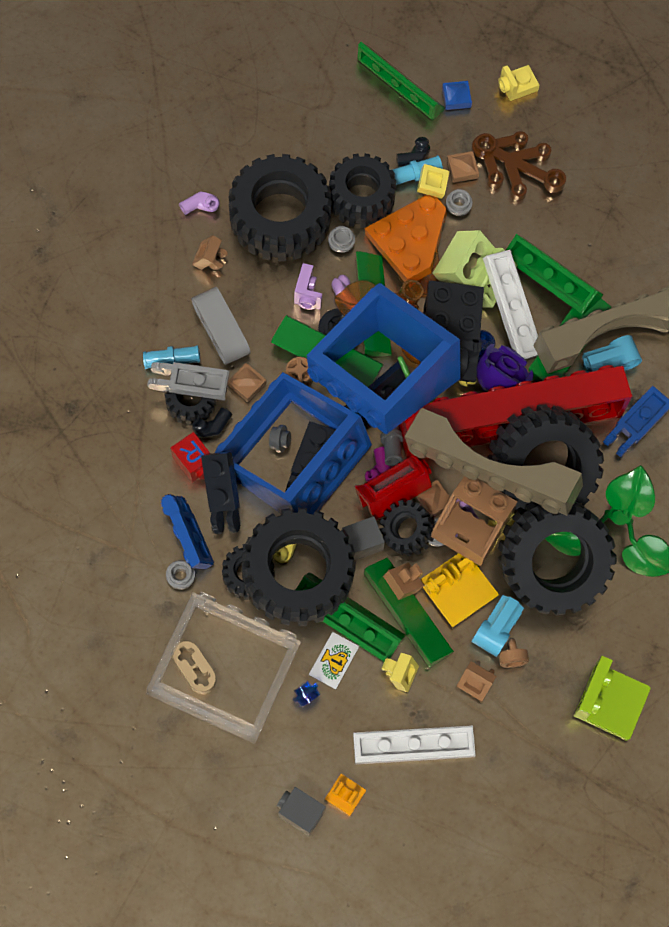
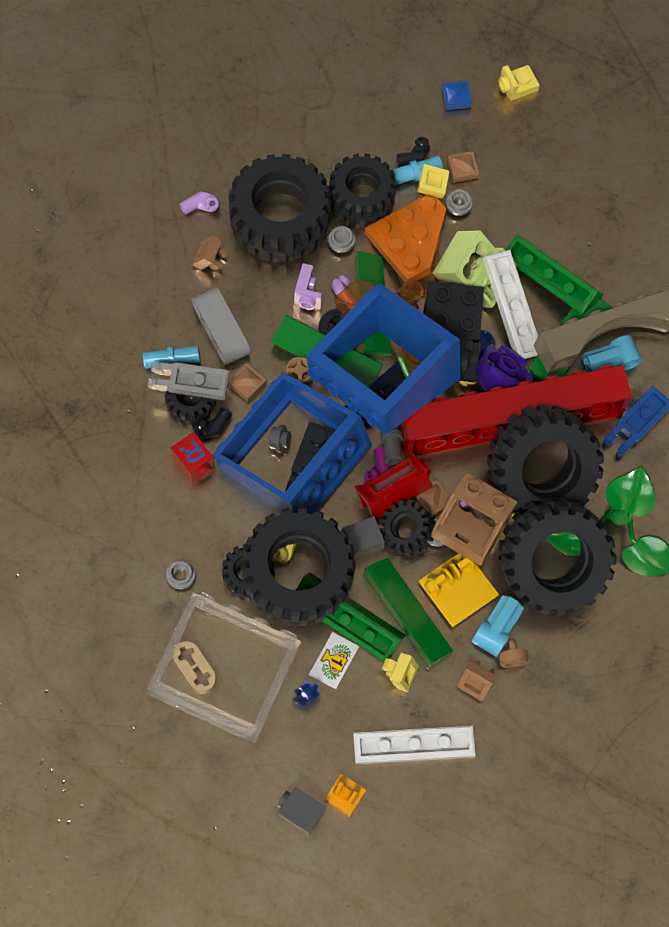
(187, 531): blue hinge -> none
(221, 491): black hinge -> none
(399, 81): green slope -> none
(404, 580): medium nougat tile -> none
(516, 161): reddish brown plant -> none
(545, 484): dark tan arch -> none
(612, 700): lime bracket -> none

